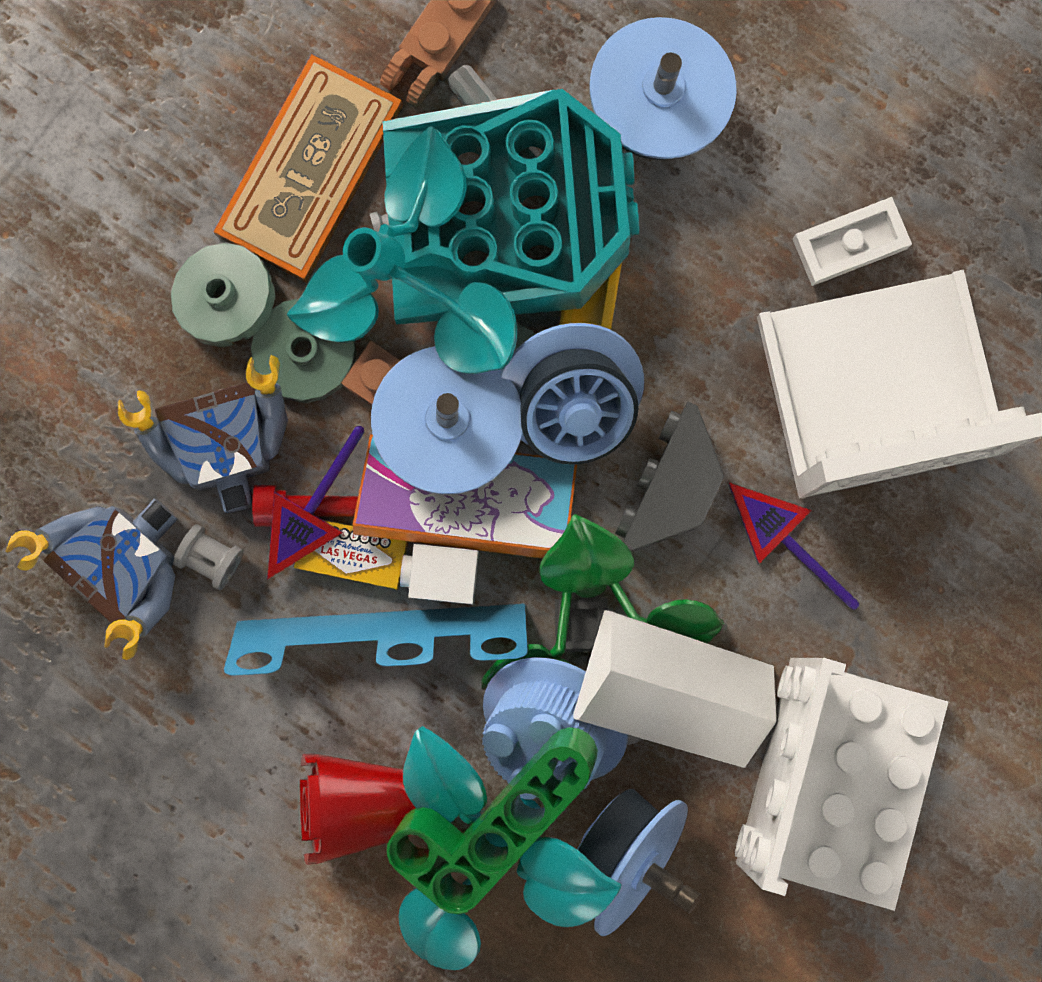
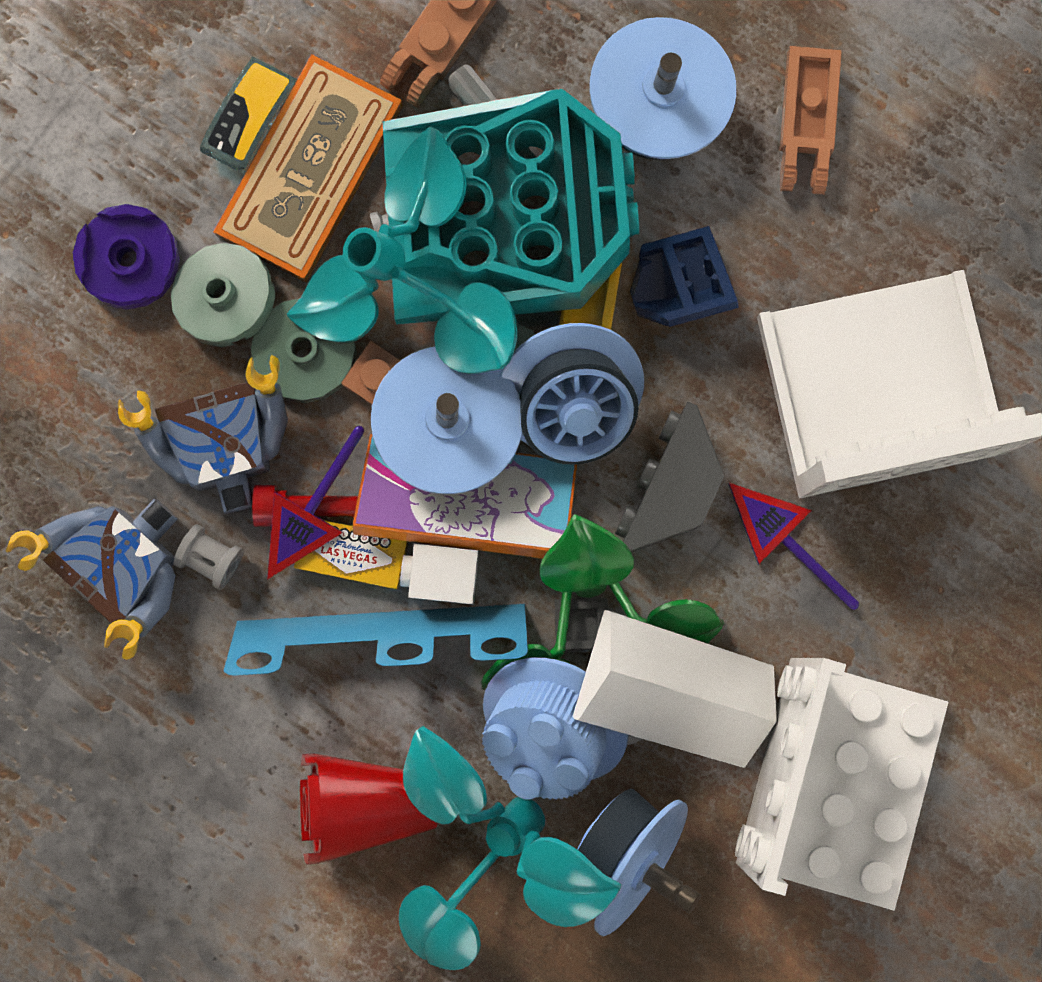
(108, 238): none -> dark purple plate
(247, 115): none -> slope
(506, 816): green beam -> none
(681, 279): none -> dark blue slope
(809, 113): none -> nougat hinge
(852, 241): white plate -> none

